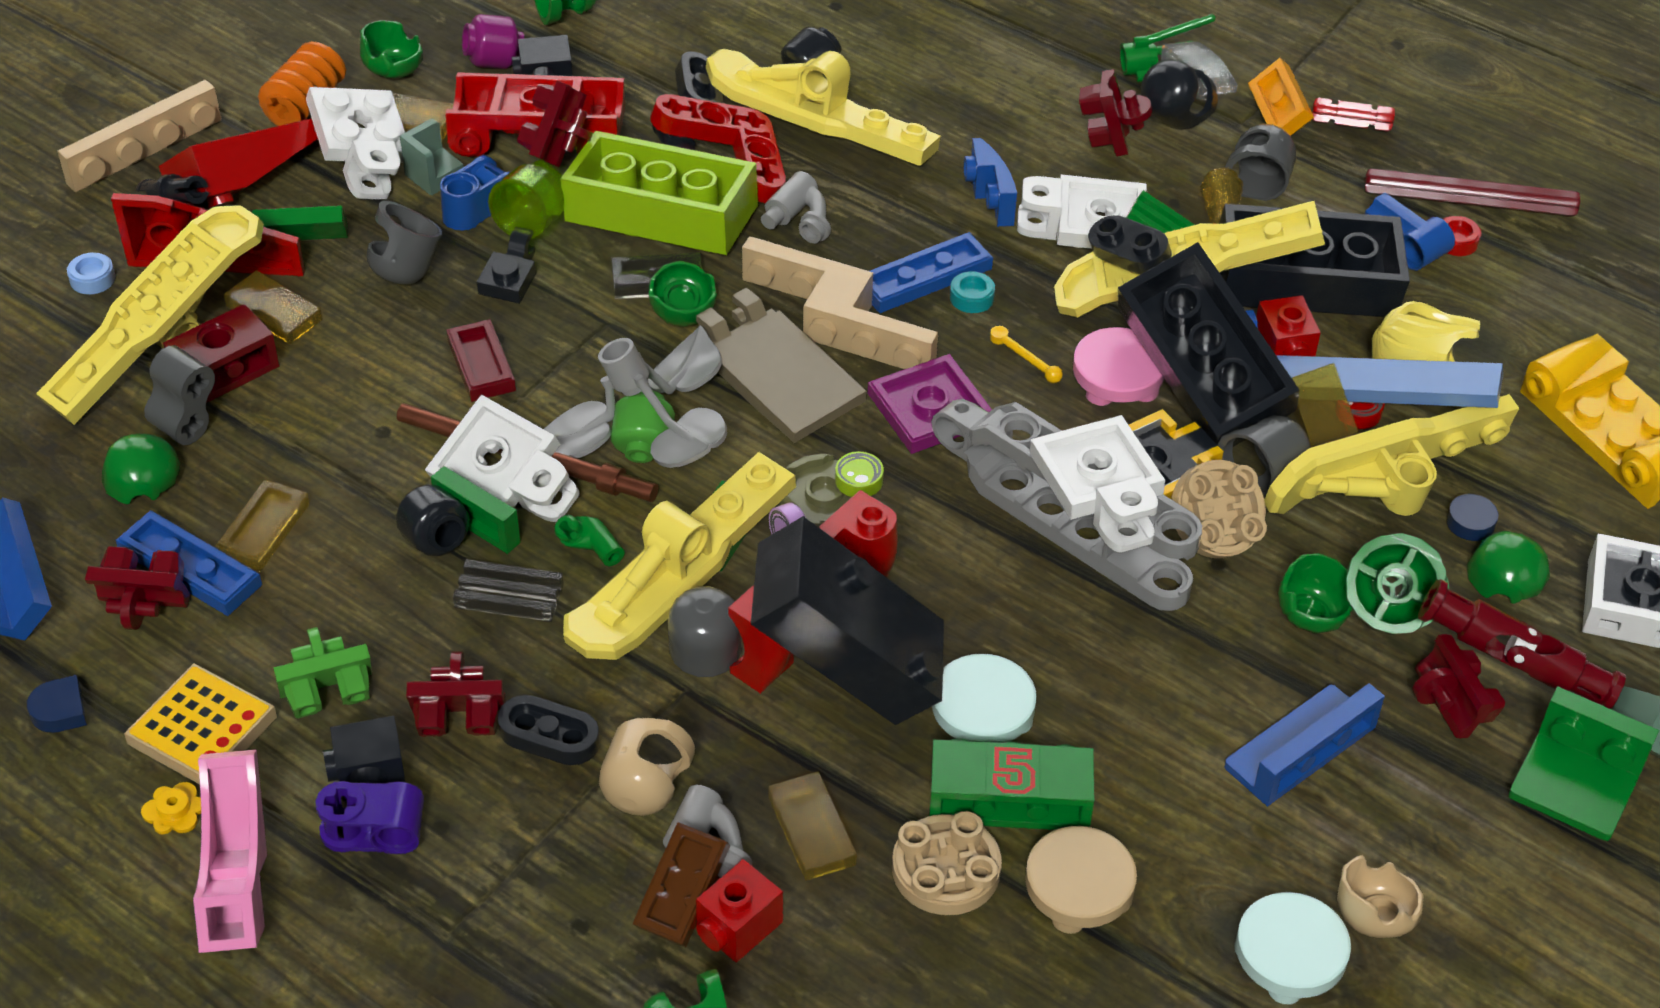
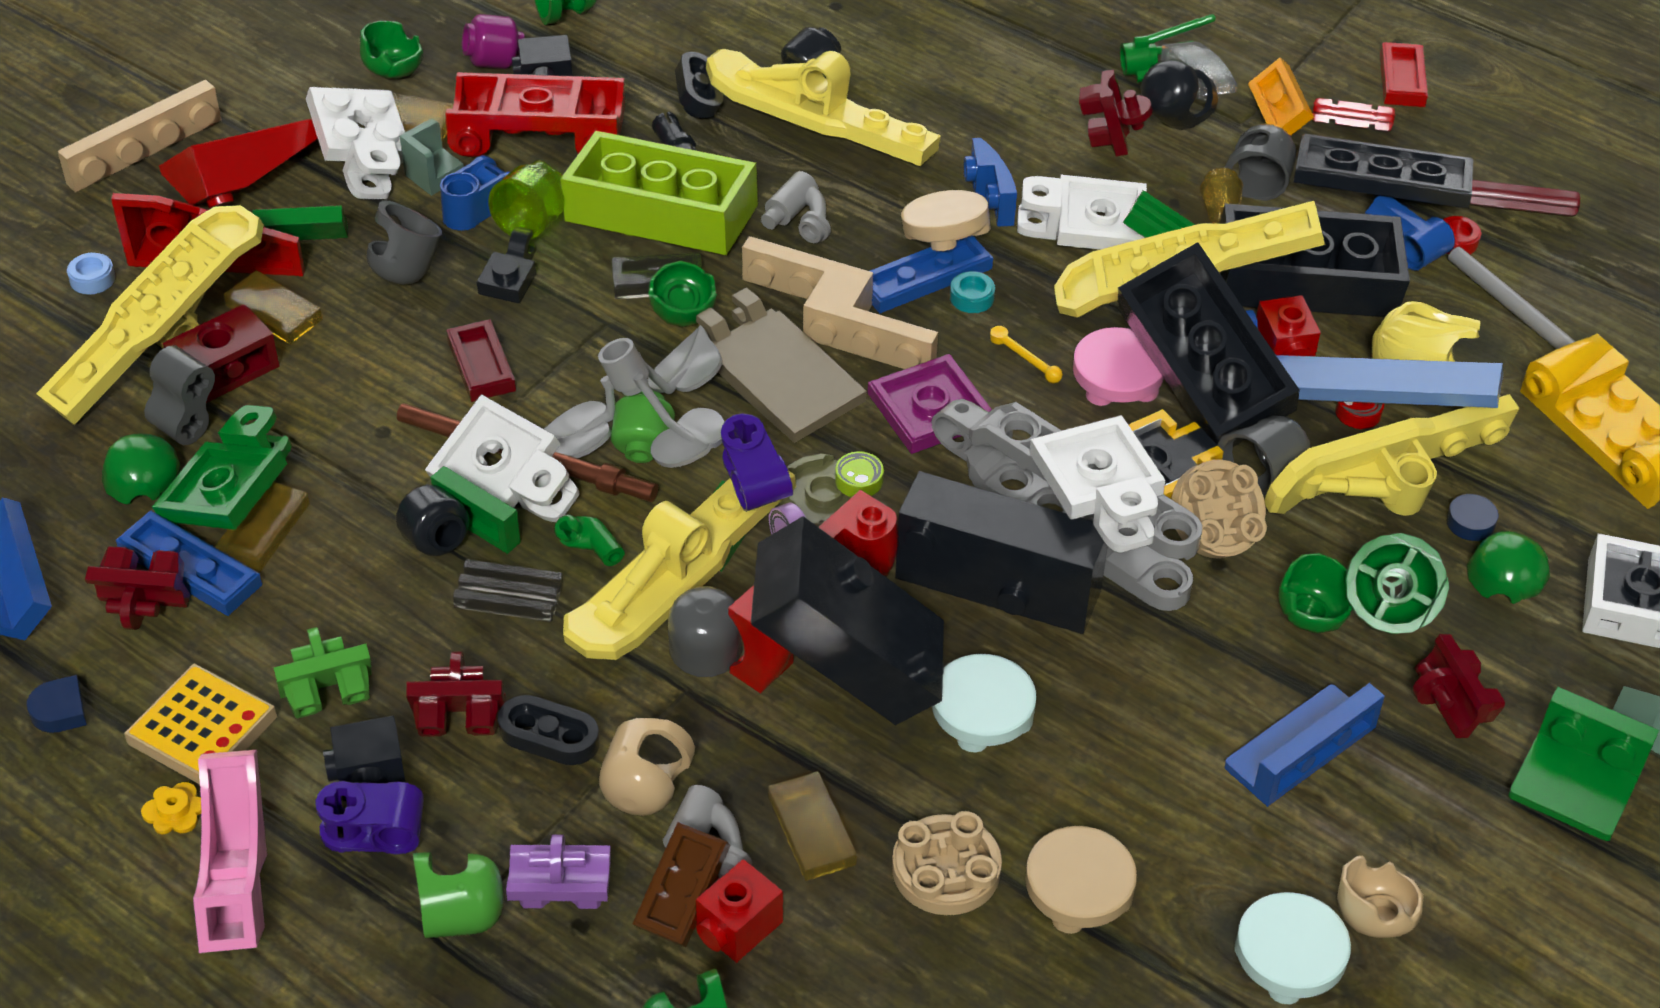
(176, 188): black pin -> none
(227, 477): none -> green plate
(286, 91): orange piece -> none
(461, 901): none -> bright green helmet
(559, 125): dark red hips -> none
(559, 874): none -> medium lavender hips
(735, 125): red beam -> none
(753, 463): none -> dark purple piece
(946, 218): none -> tan tile
(1000, 552): none -> black brick
(1013, 783): green brick -> none
(1128, 243): black plate -> none
(1324, 405): clear yellow tile -> none
(1385, 170): none -> black plate
(1403, 74): none -> tile
(1509, 298): none -> light grey bar
(1527, 648): dark red piece -> none

